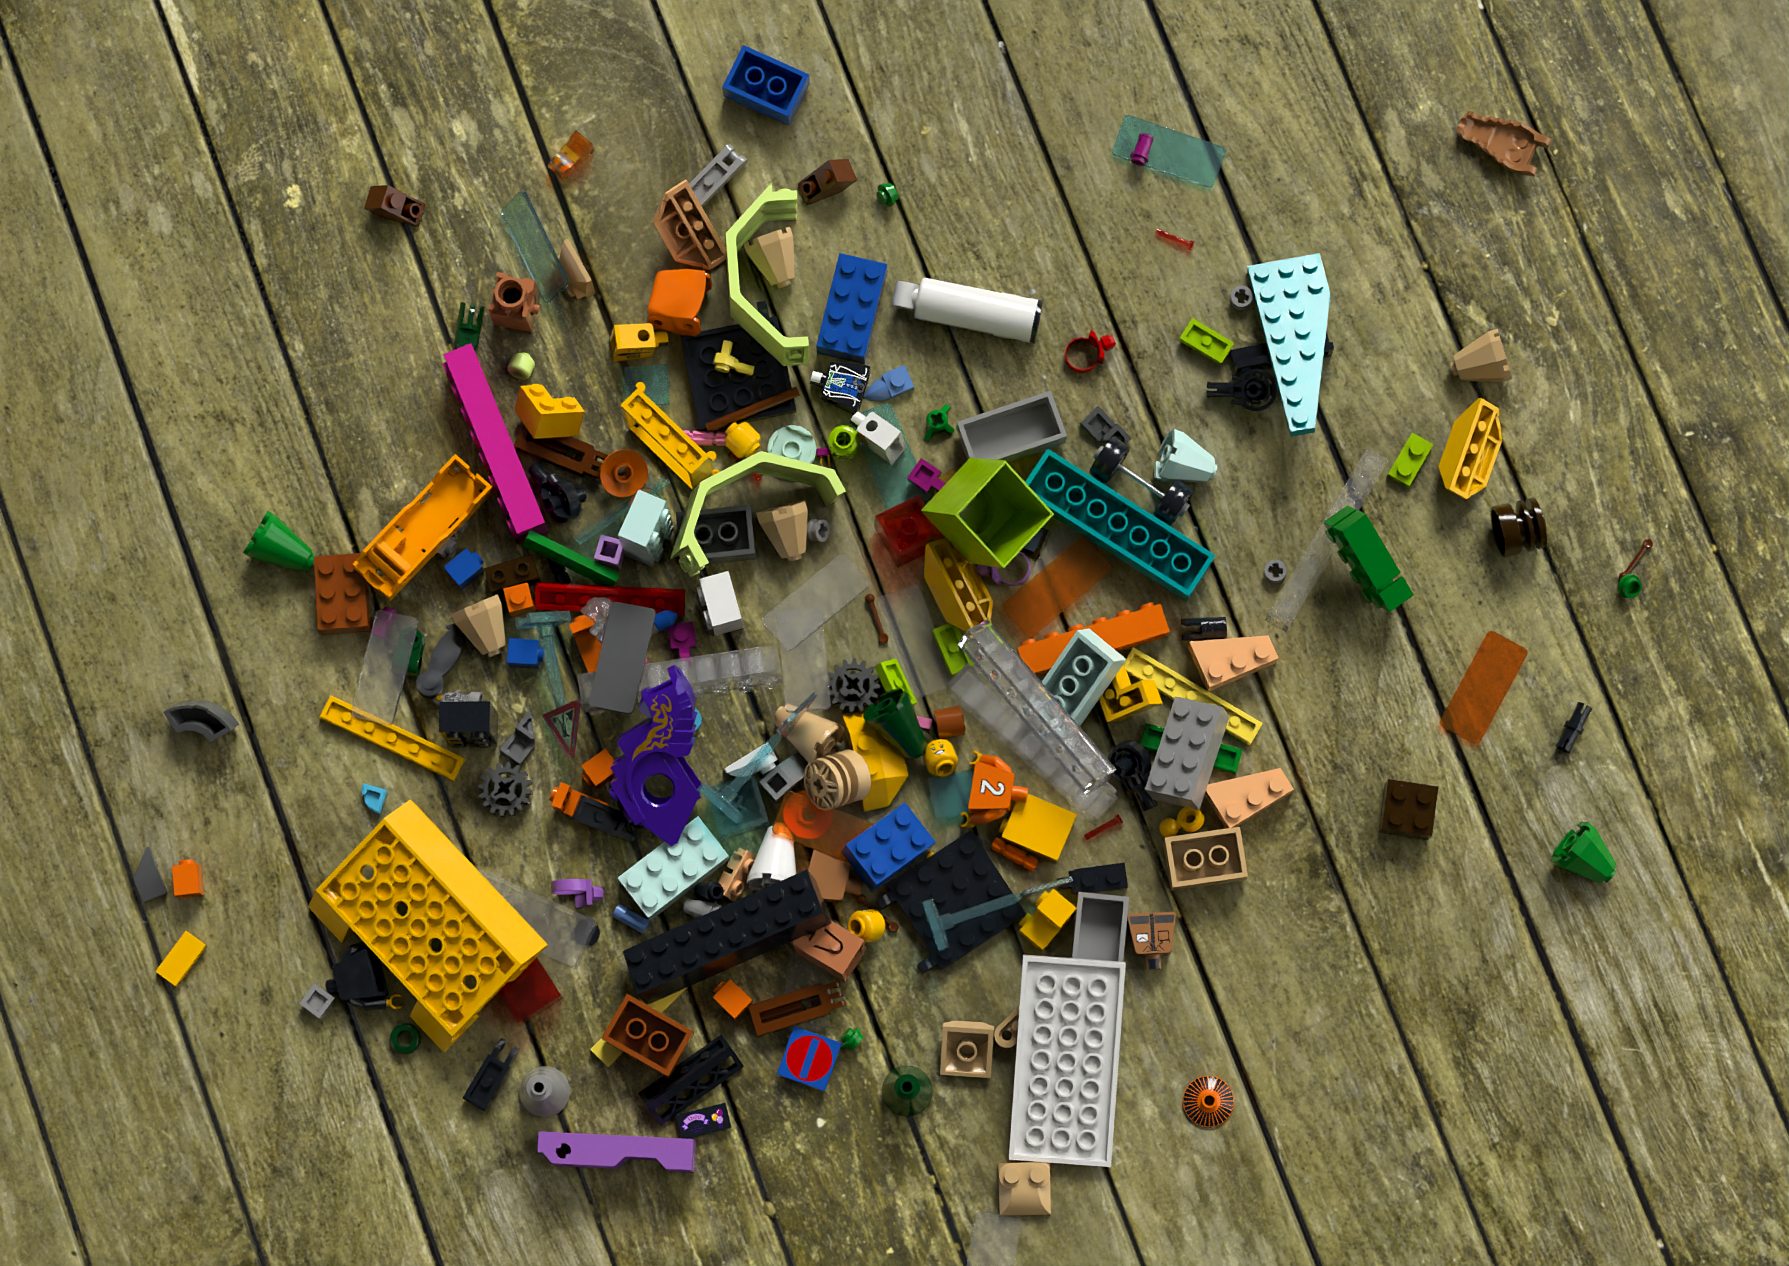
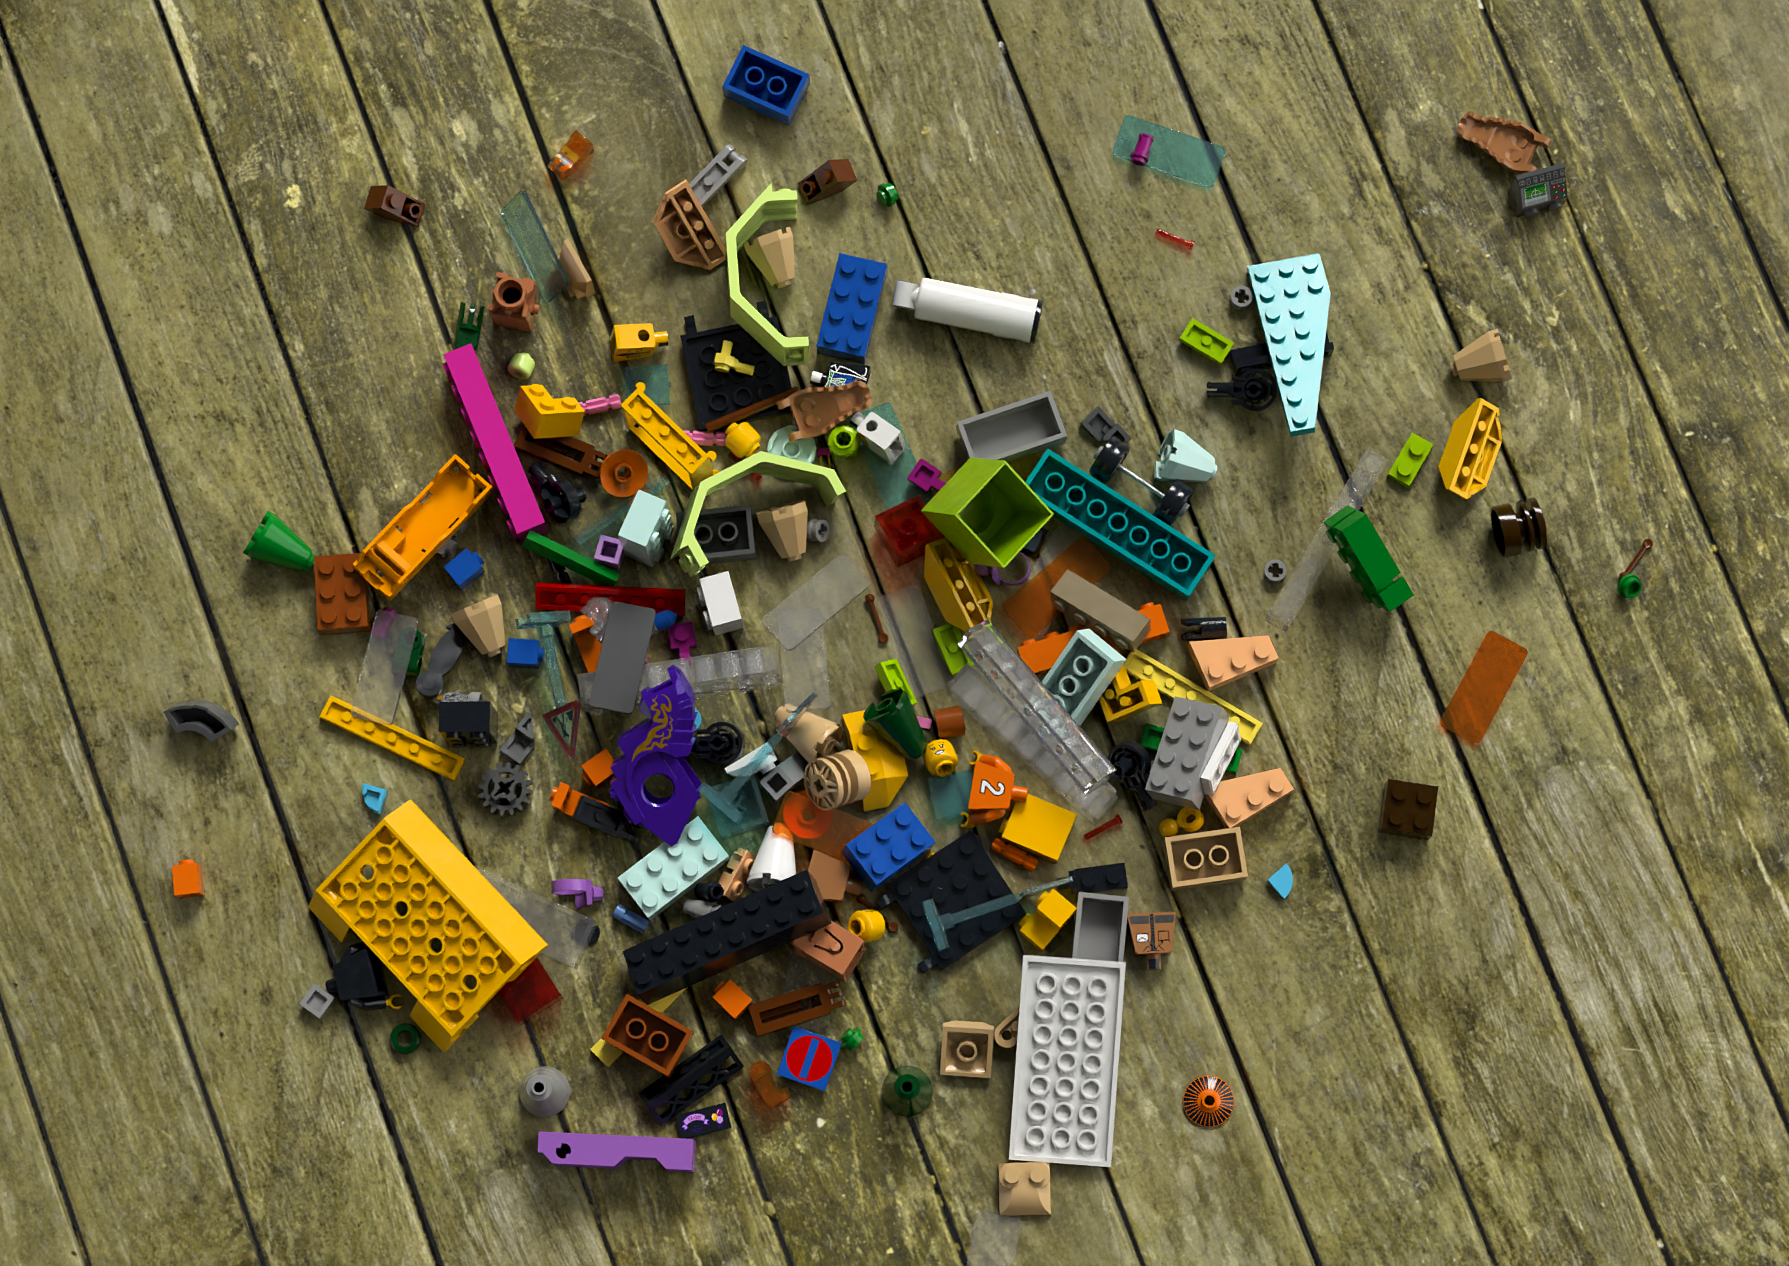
(148, 877): dark grey slope -> none
(181, 958): yellow tile -> none
(490, 1077): black hinge -> none
(512, 573): dark brown brick -> none
(519, 600): orange brick -> none
(601, 404): none -> bright pink axle
(677, 300): orange piece -> none
(719, 743): none -> black pin
(762, 1077): none -> clear orange leg
(821, 408): none -> medium nougat animal
(861, 678): dark grey gear -> none
(890, 385): medium blue plate -> none
(940, 423): green piece -> none
(1100, 611): none -> dark tan brick
(1105, 343): red piece -> none
(1220, 758): none -> white tile
(1282, 881): none -> medium azure tile
(1539, 191): none -> dark grey slope
(1573, 727): black pin -> none
(1585, 854): green cone -> none

